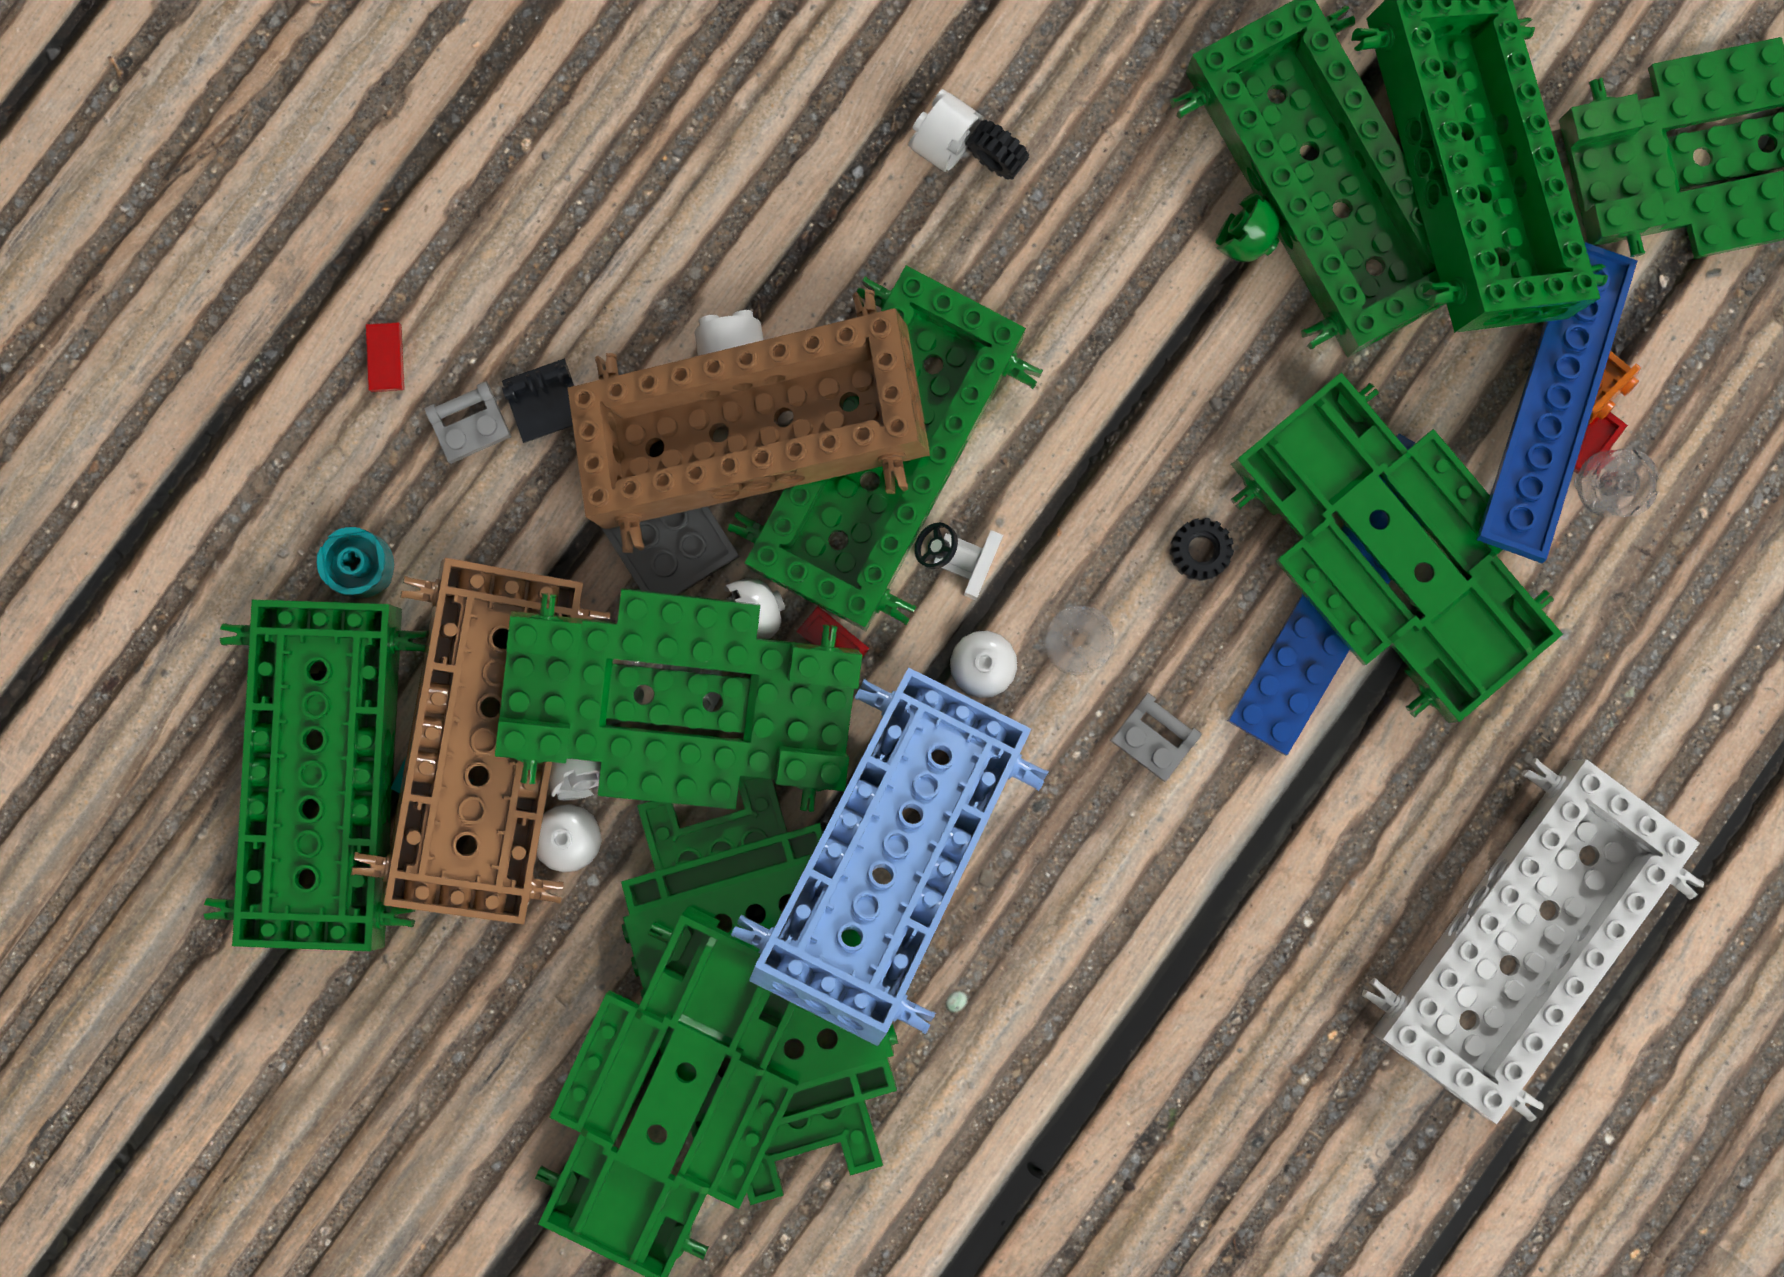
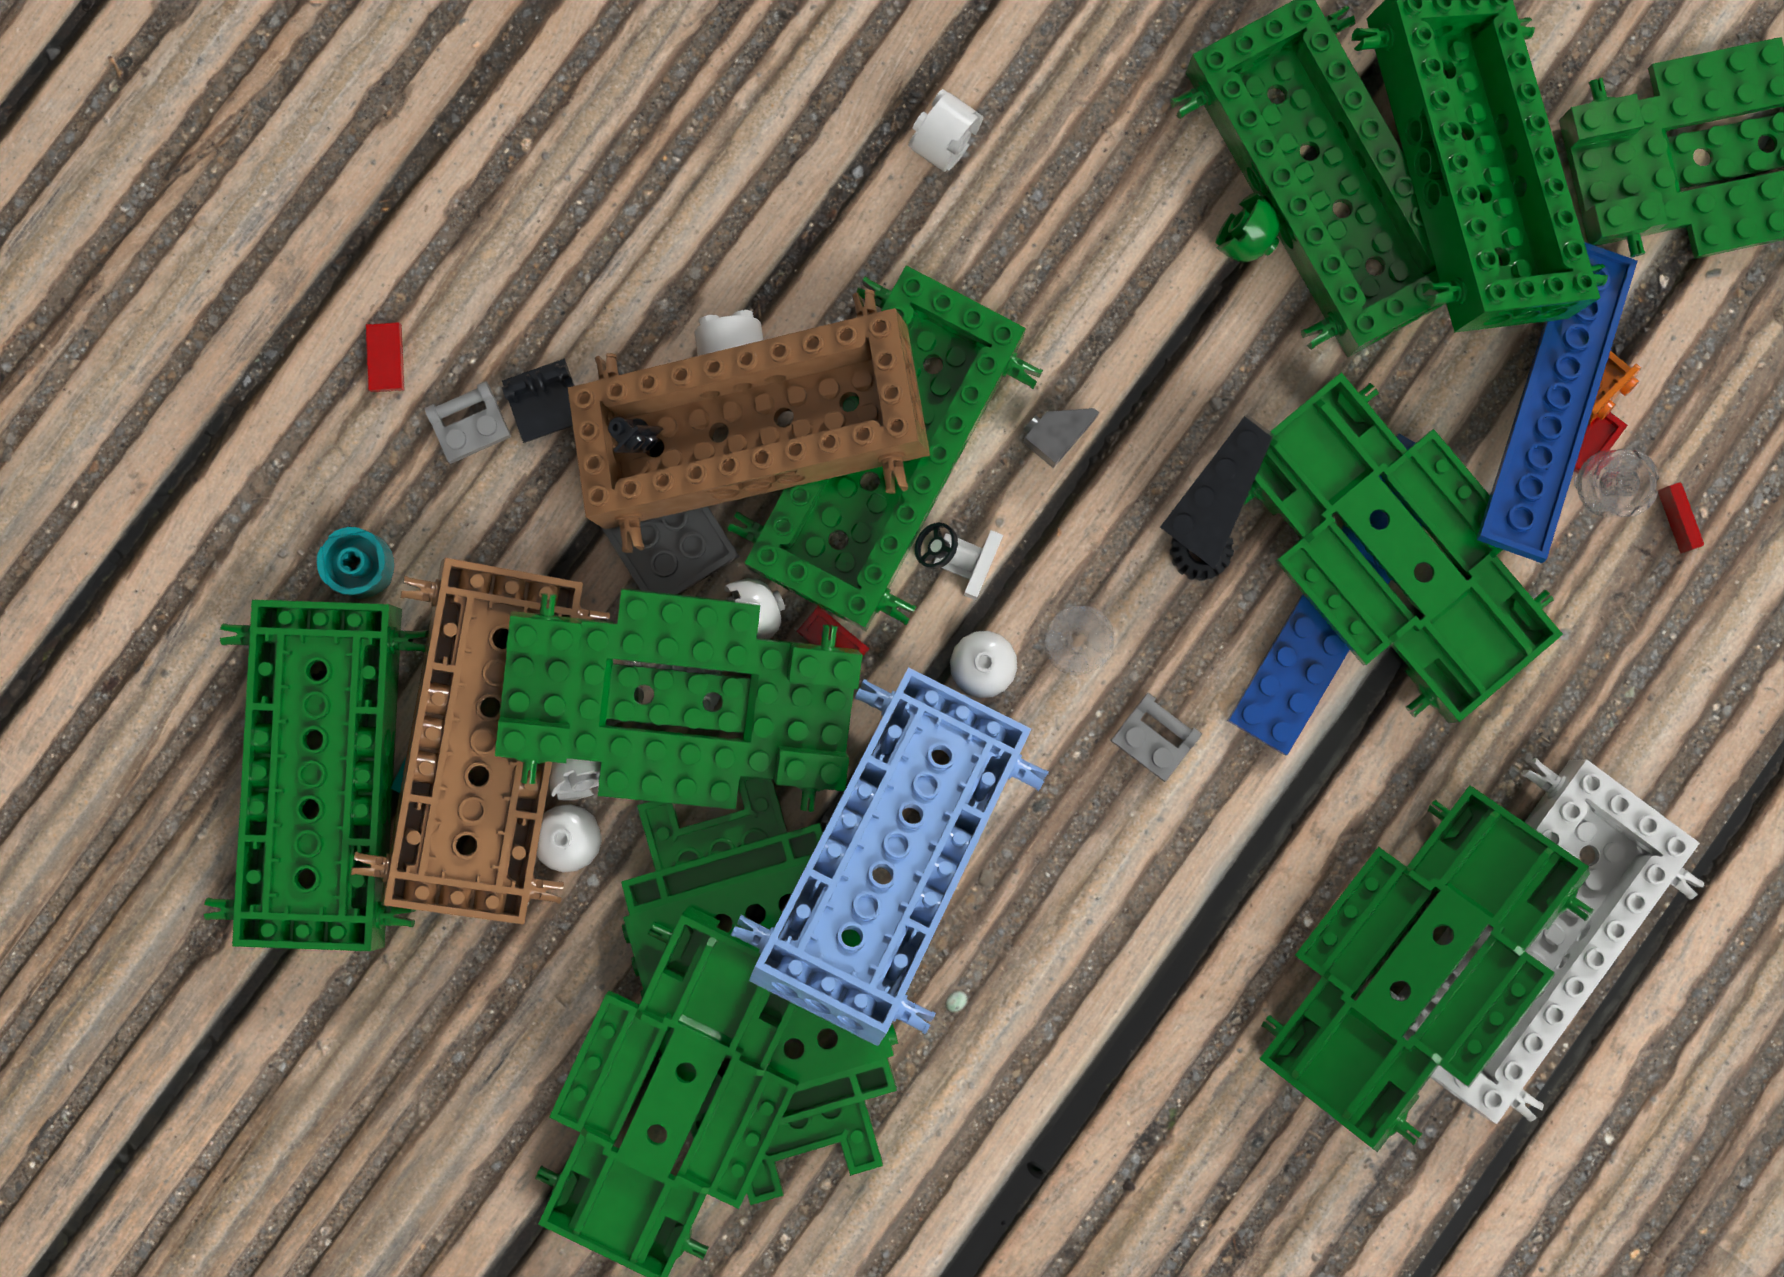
(633, 435): none -> black hinge
(997, 149): black tyre -> none
(1057, 432): none -> flat silver slope
(1215, 499): none -> black wedge
(1354, 1052): none -> green piece
(1680, 517): none -> red tile

